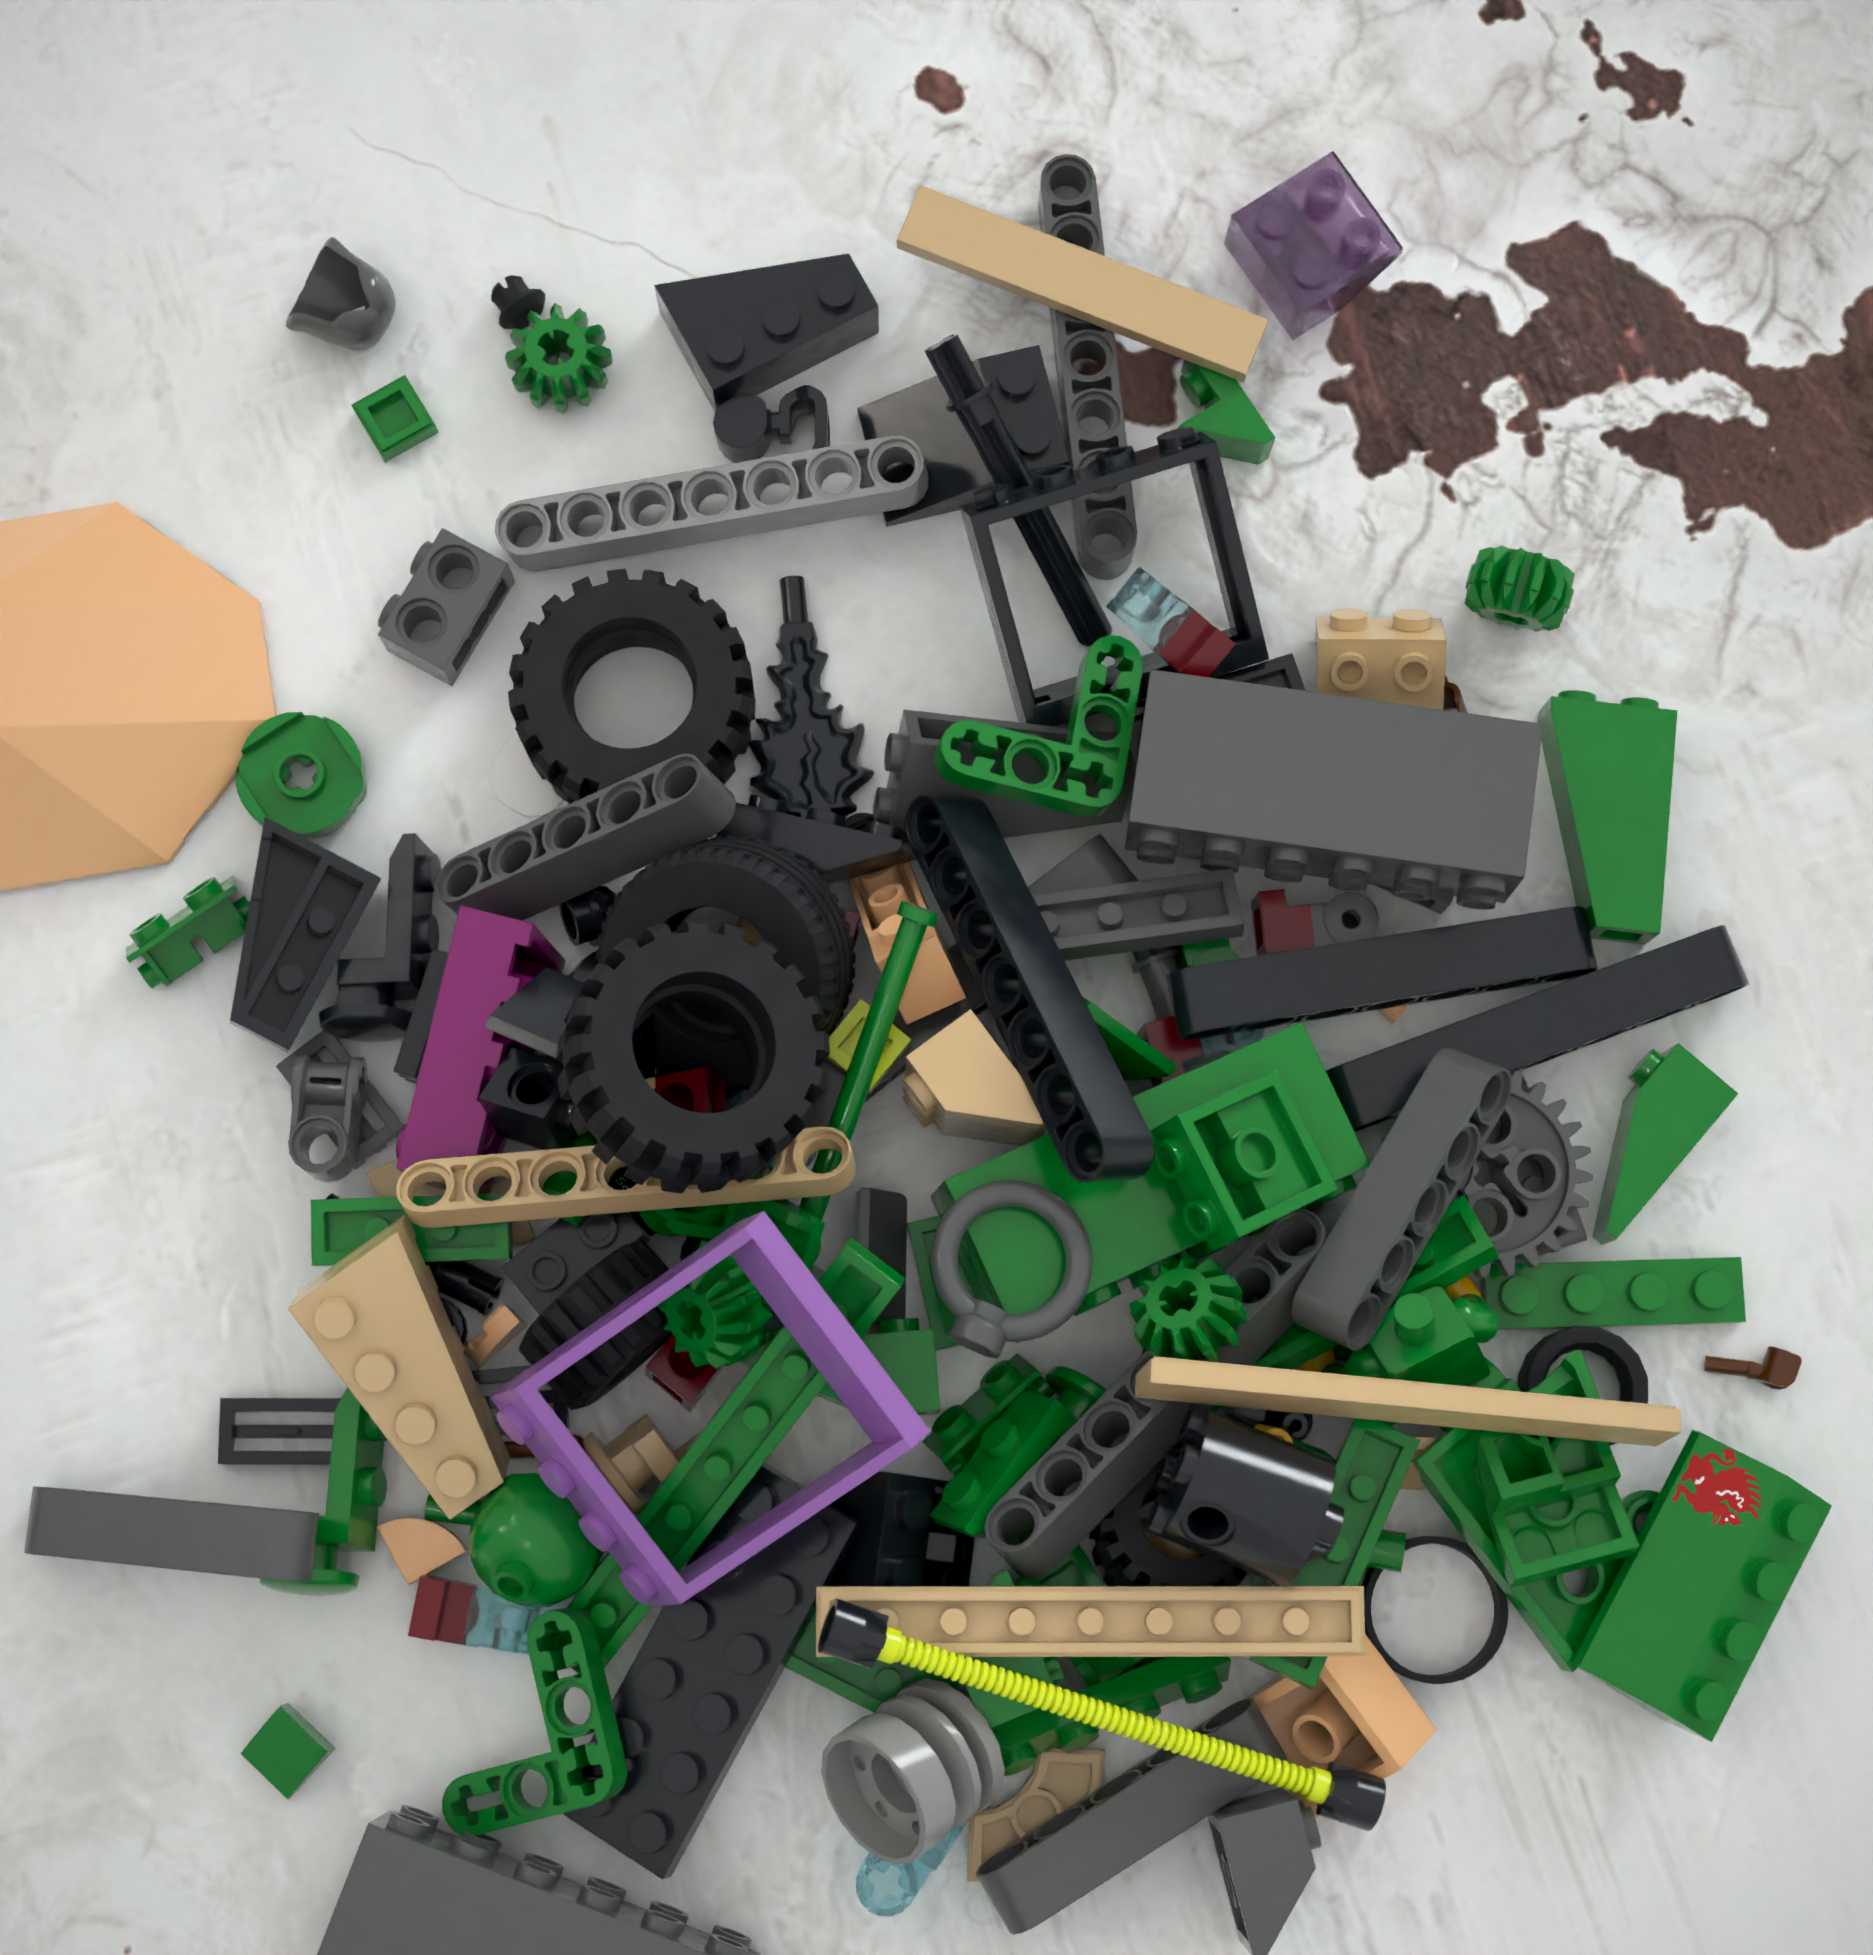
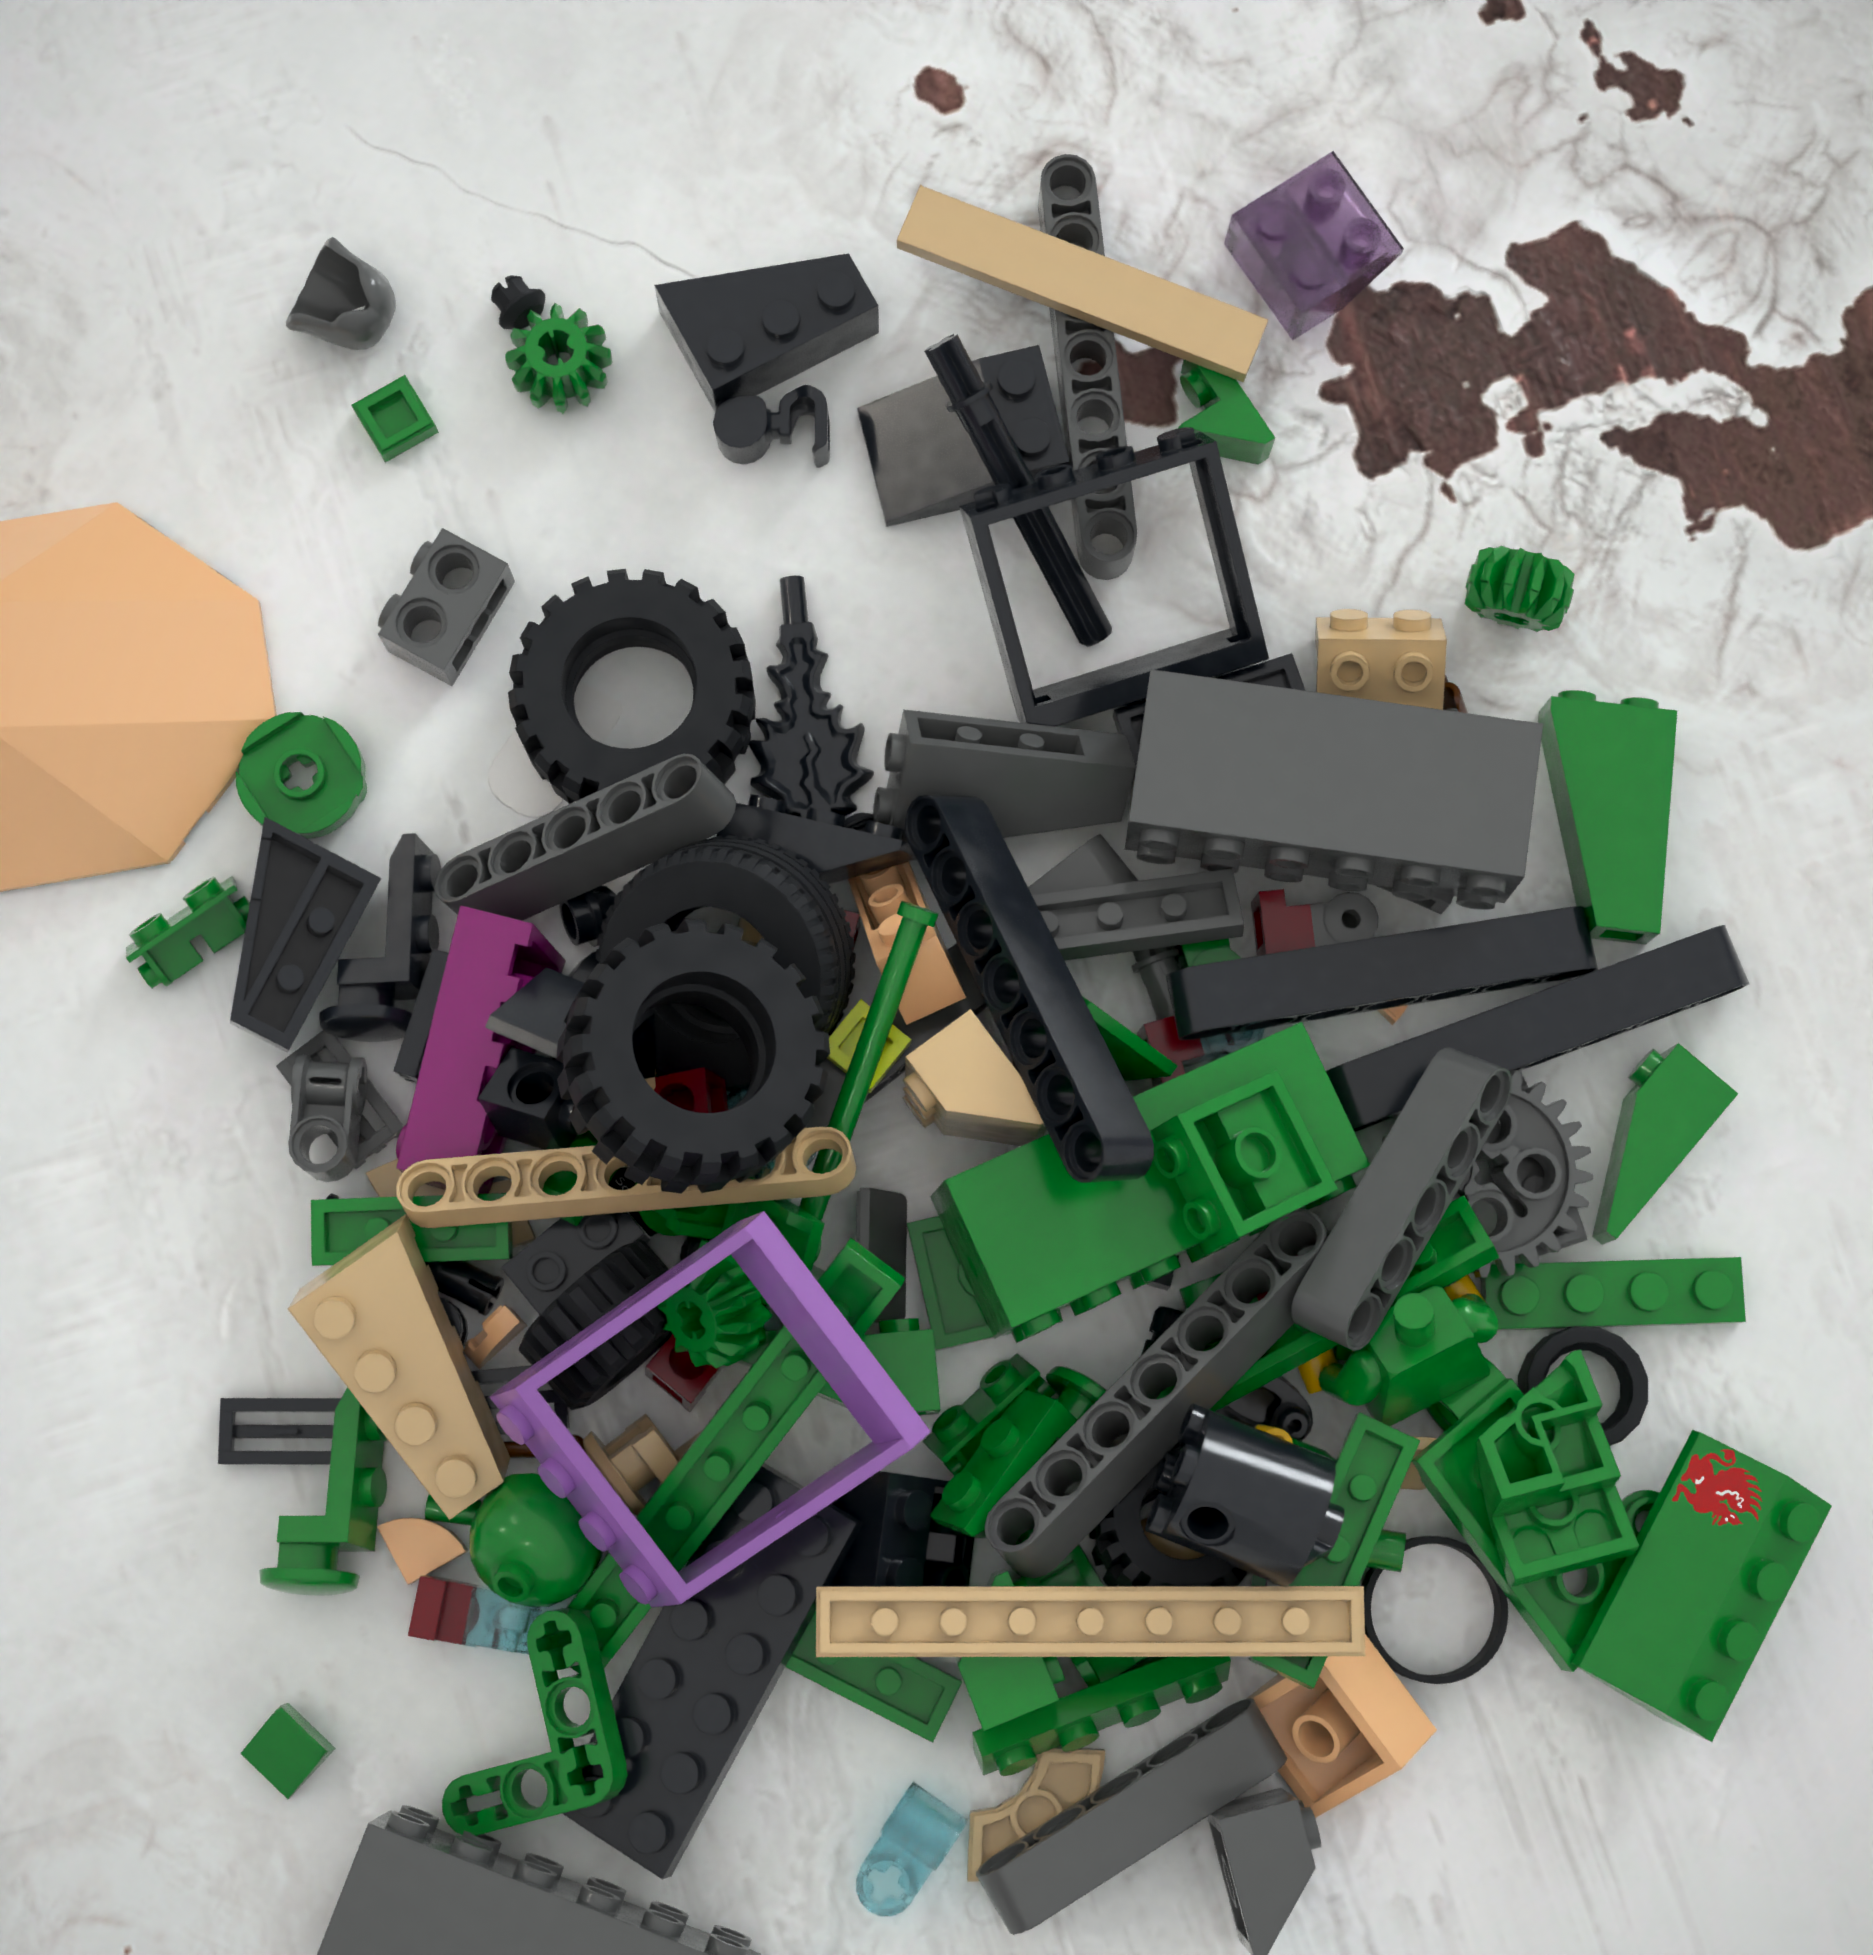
(172, 1533): dark grey beam -> none
(685, 491): light grey beam -> none
(912, 1771): light grey wheel -> none
(980, 1324): dark grey piece -> none
(1080, 752): green beam -> none
(1169, 626): leg -> none
(1188, 1311): green gear -> none
(1339, 1792): neon yellow hose -> none
(1406, 1401): tan tile -> none
(1776, 1371): reddish brown hand -> none

